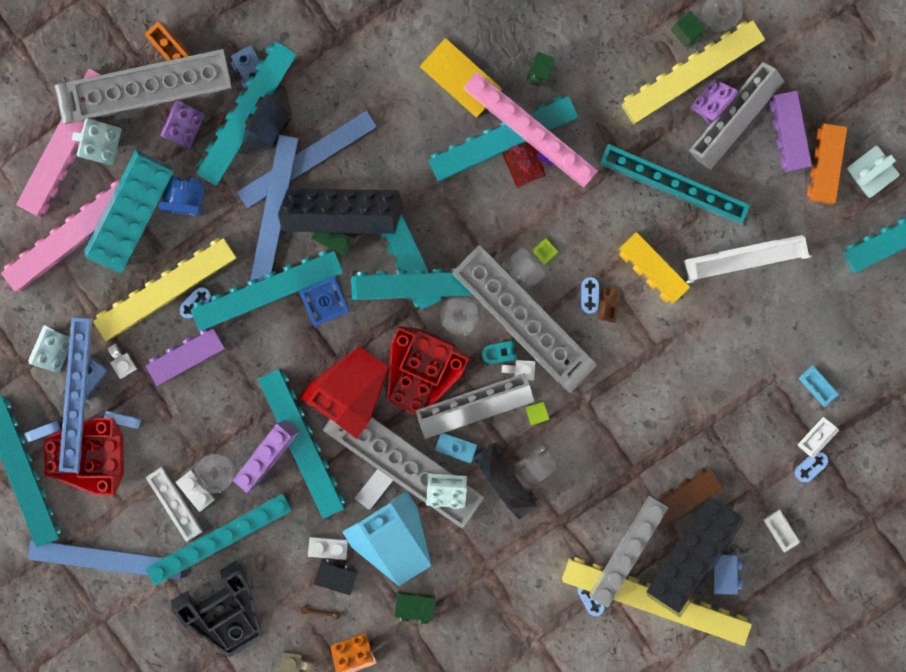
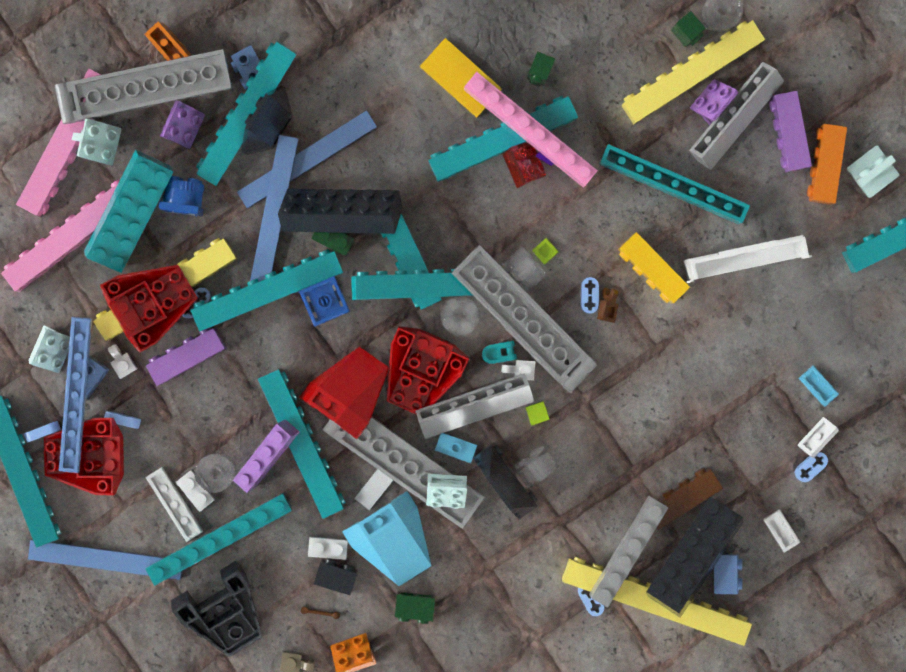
(148, 302): none -> red wedge

